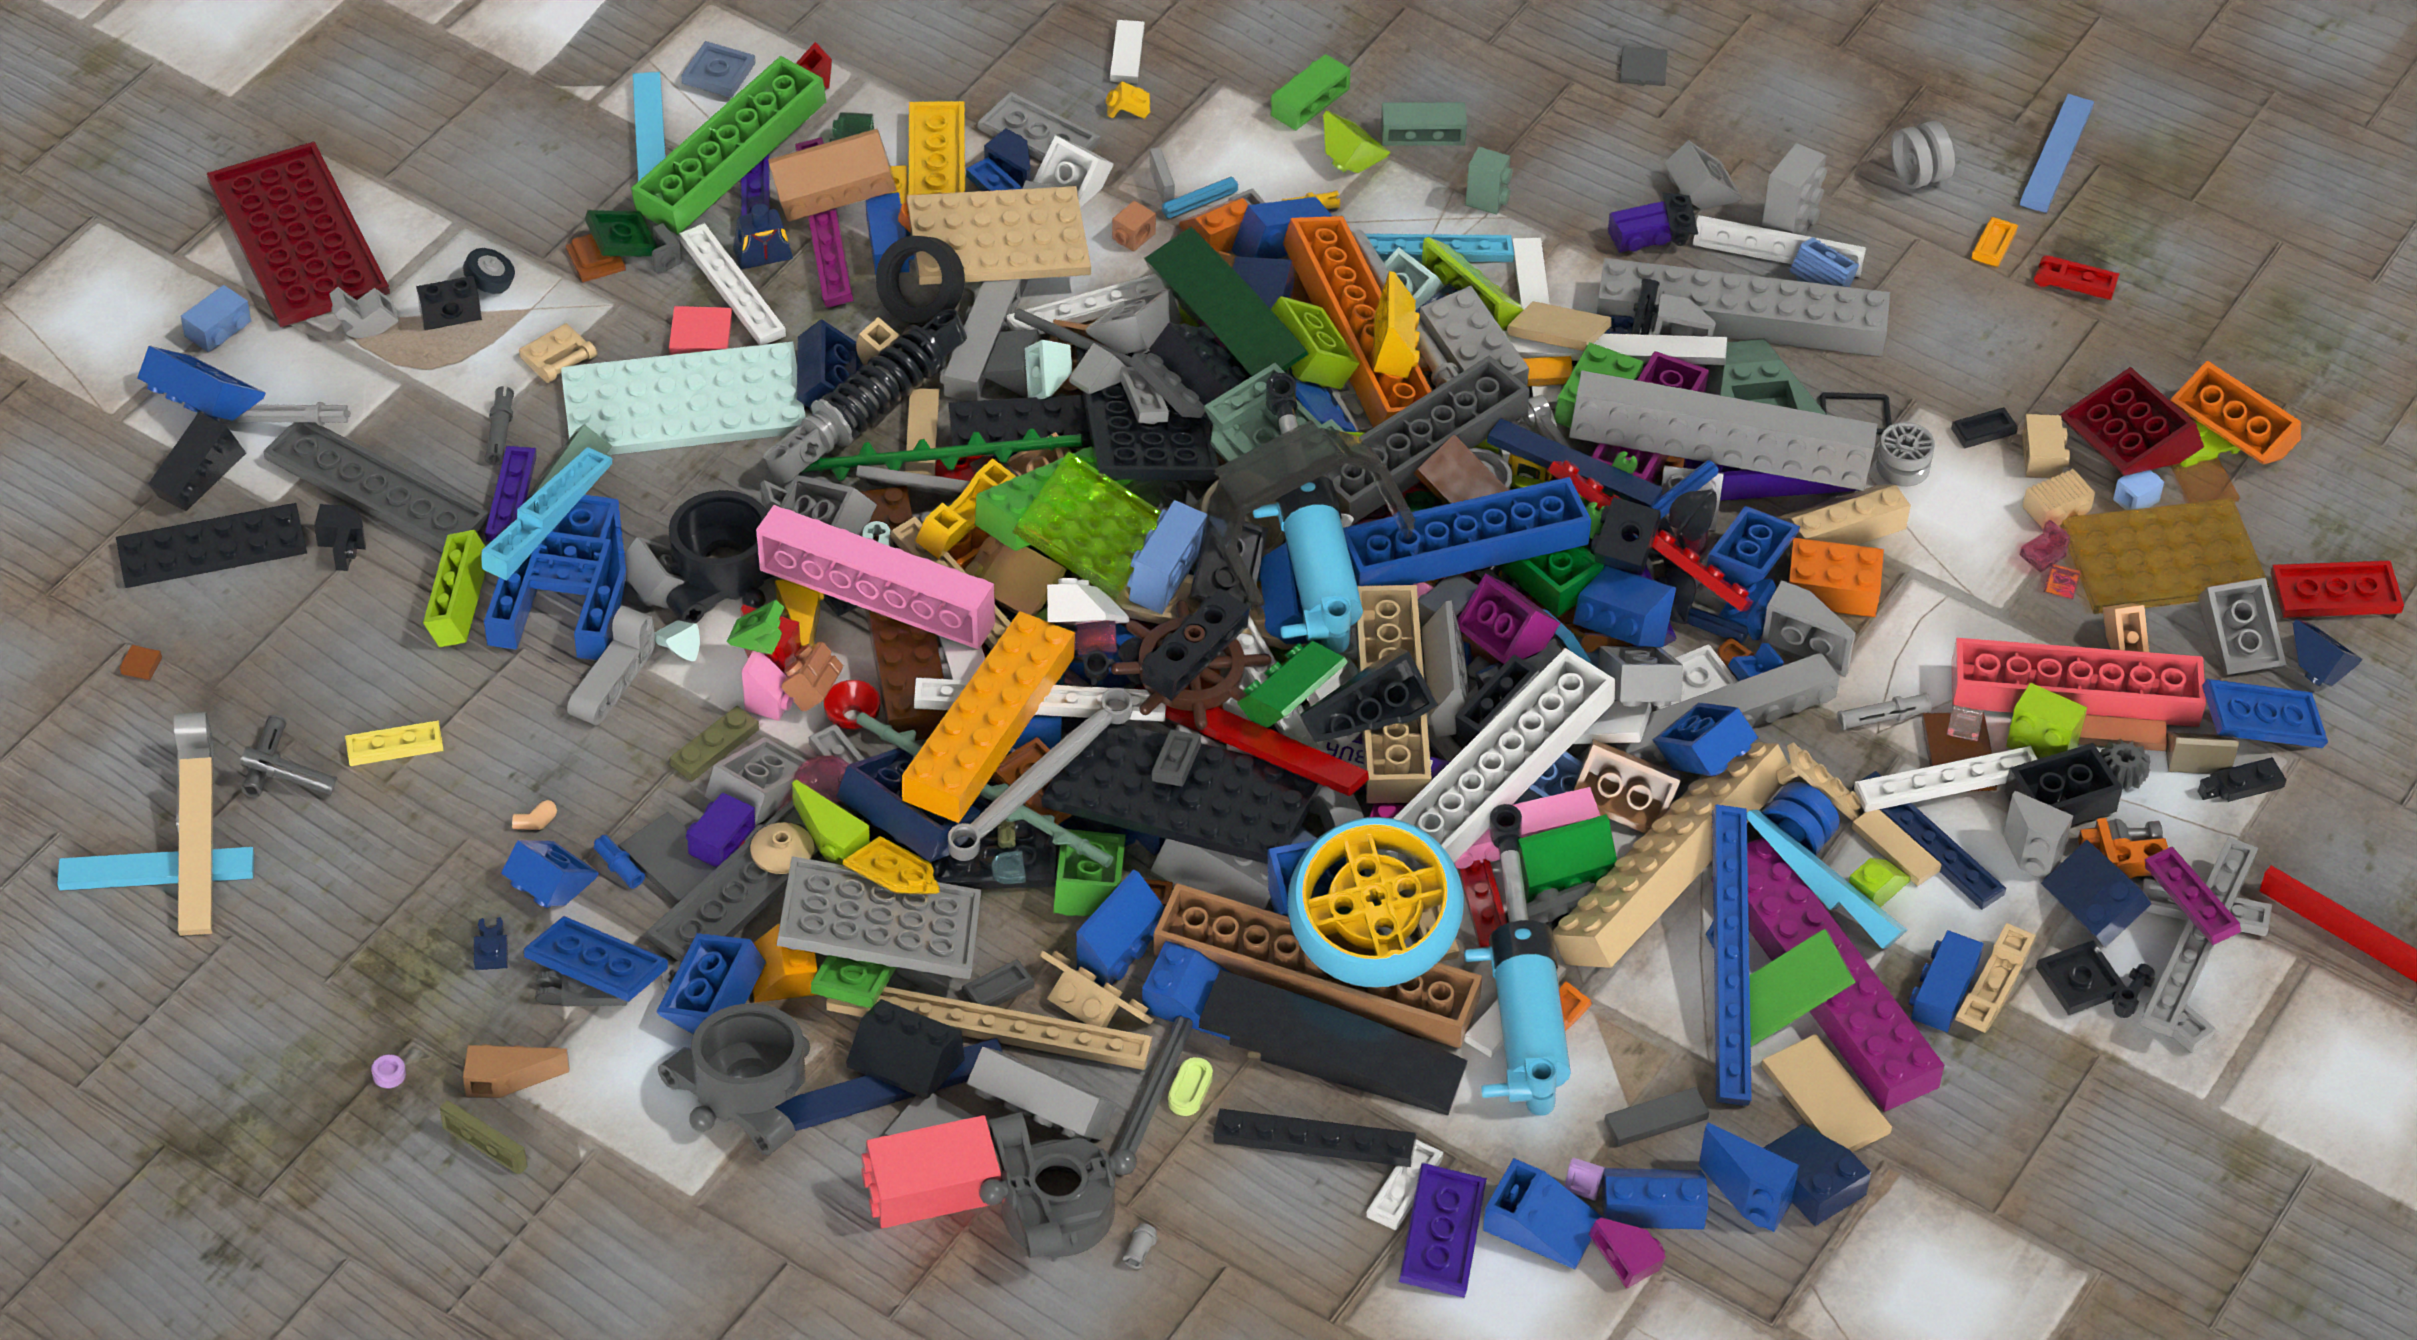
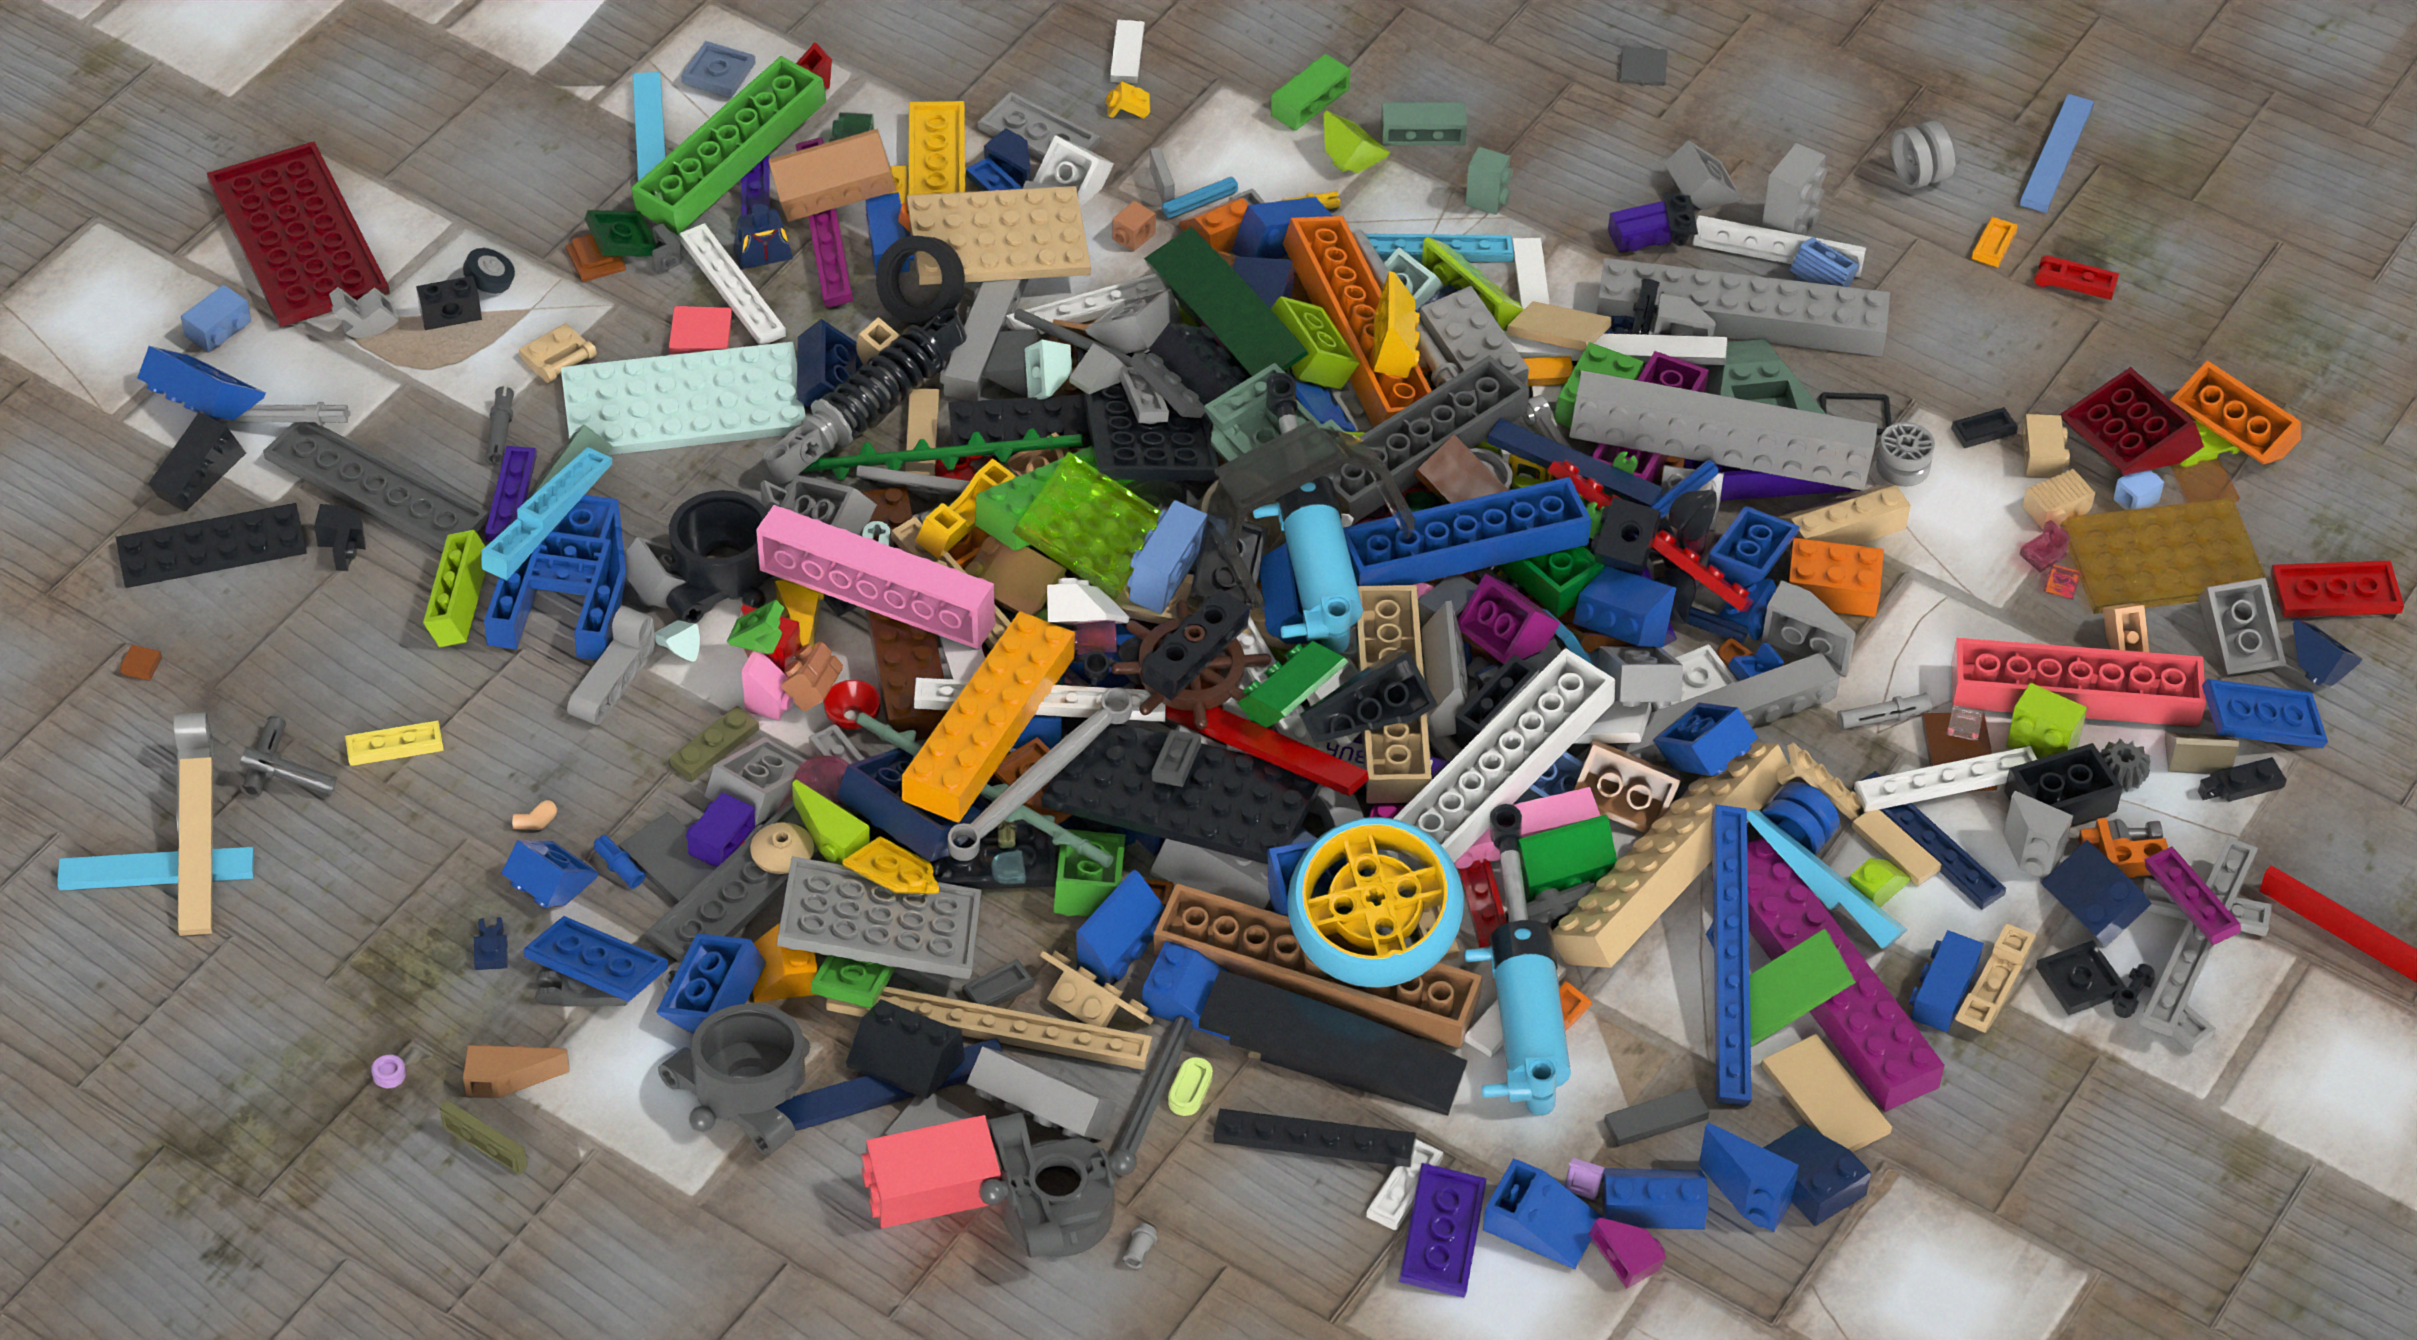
(2106, 729): nougat tile -> none

